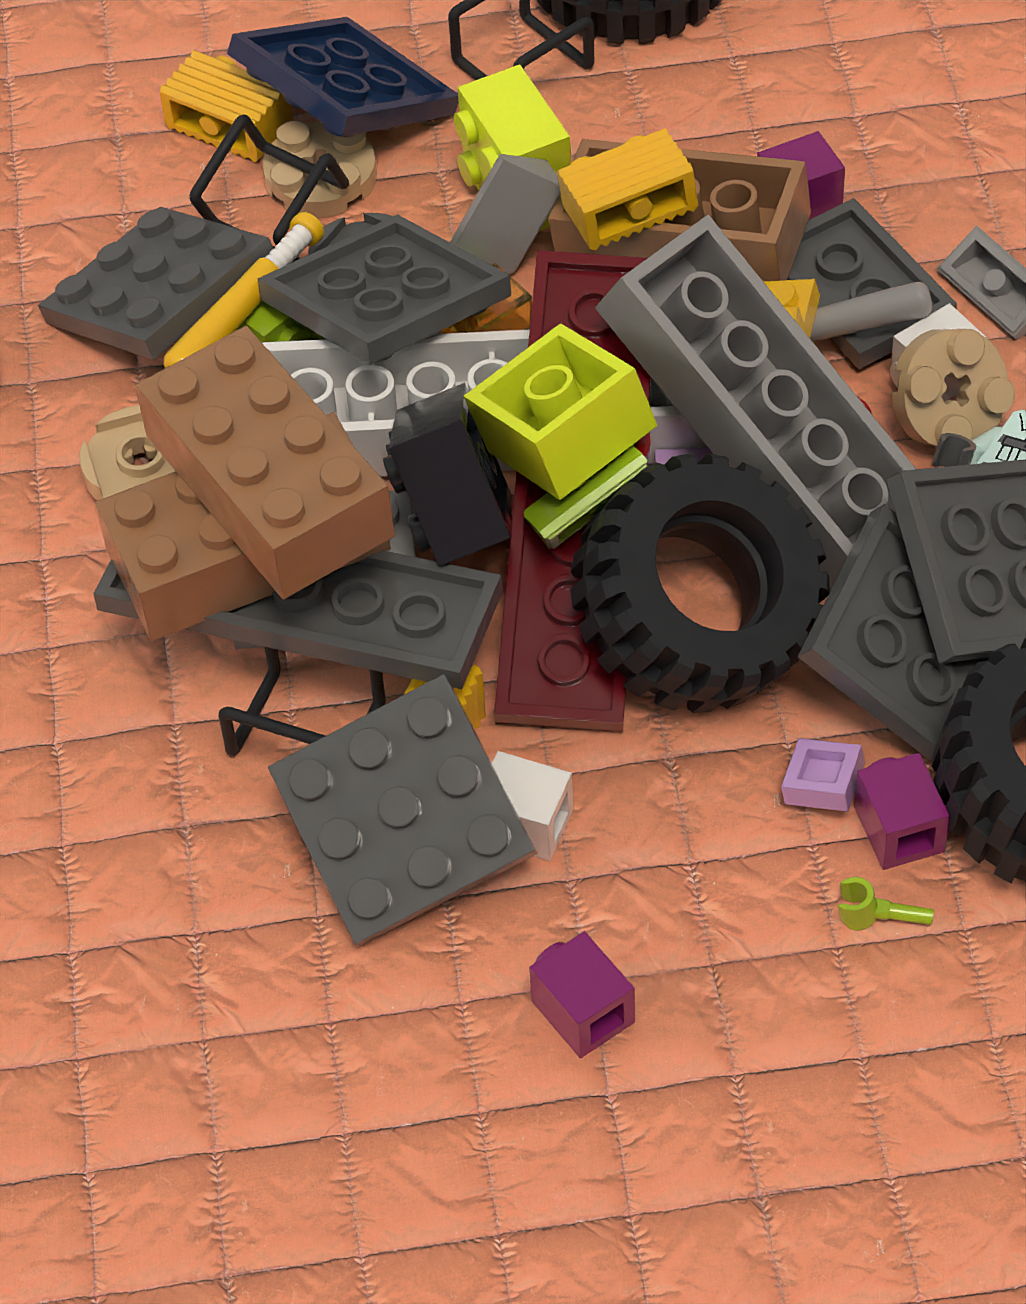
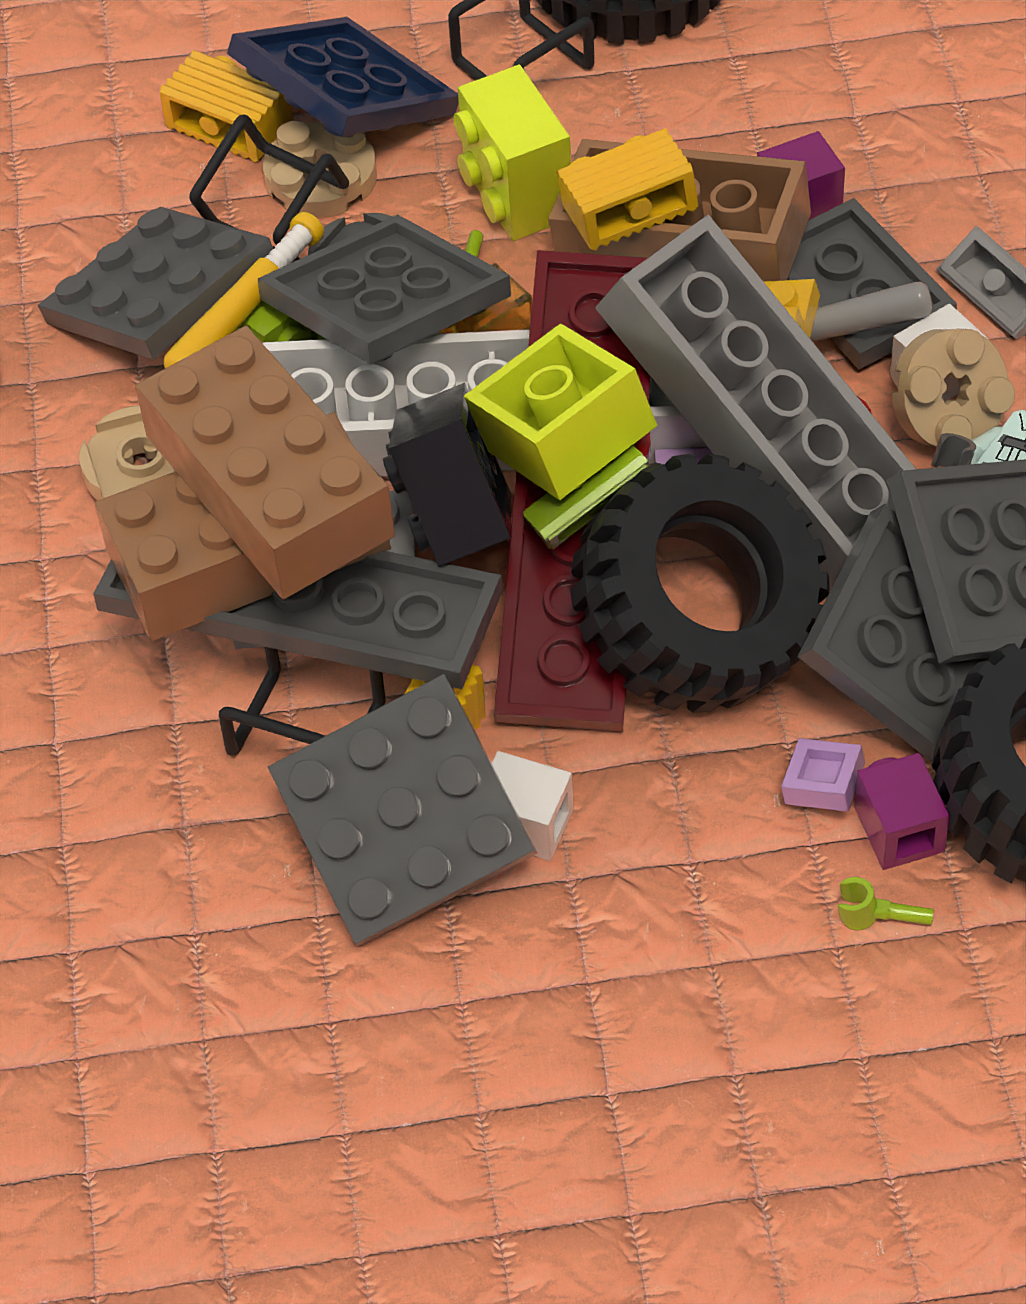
(508, 211): light grey slope -> none
(582, 993): magenta brick -> none

